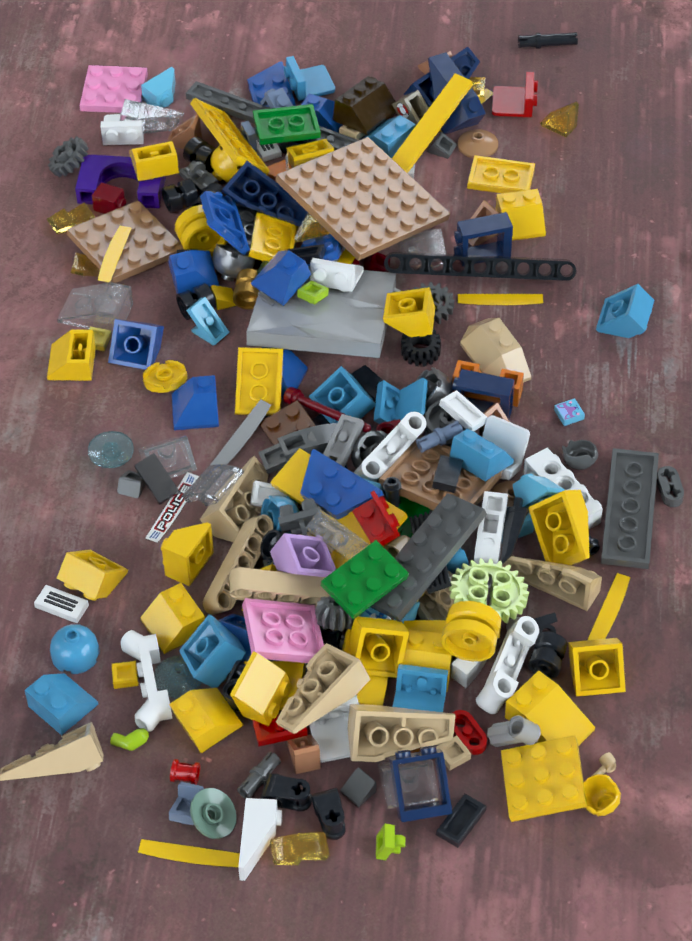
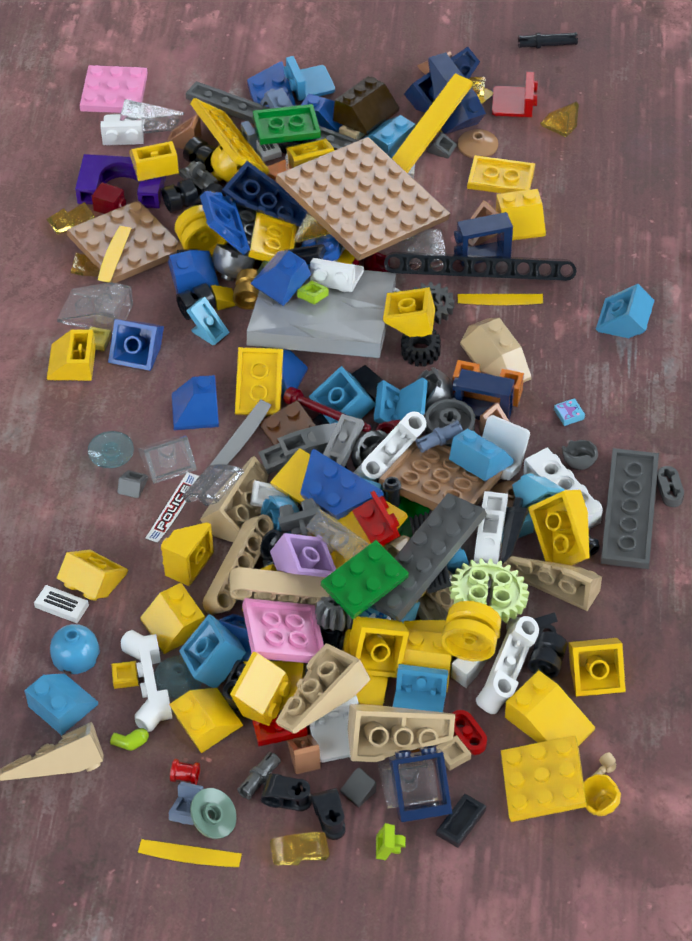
(68, 156): dark grey gear -> none
(156, 478): black tile -> none
(160, 89): medium azure slope -> none
(164, 377): yellow tile -> none
(259, 827): white slope -> none
(411, 106): dark tan slope -> none
(447, 474): black tile -> none
(463, 411): white tile -> none
(513, 732): light grey piece -> none
(610, 608): yellow sticker -> none

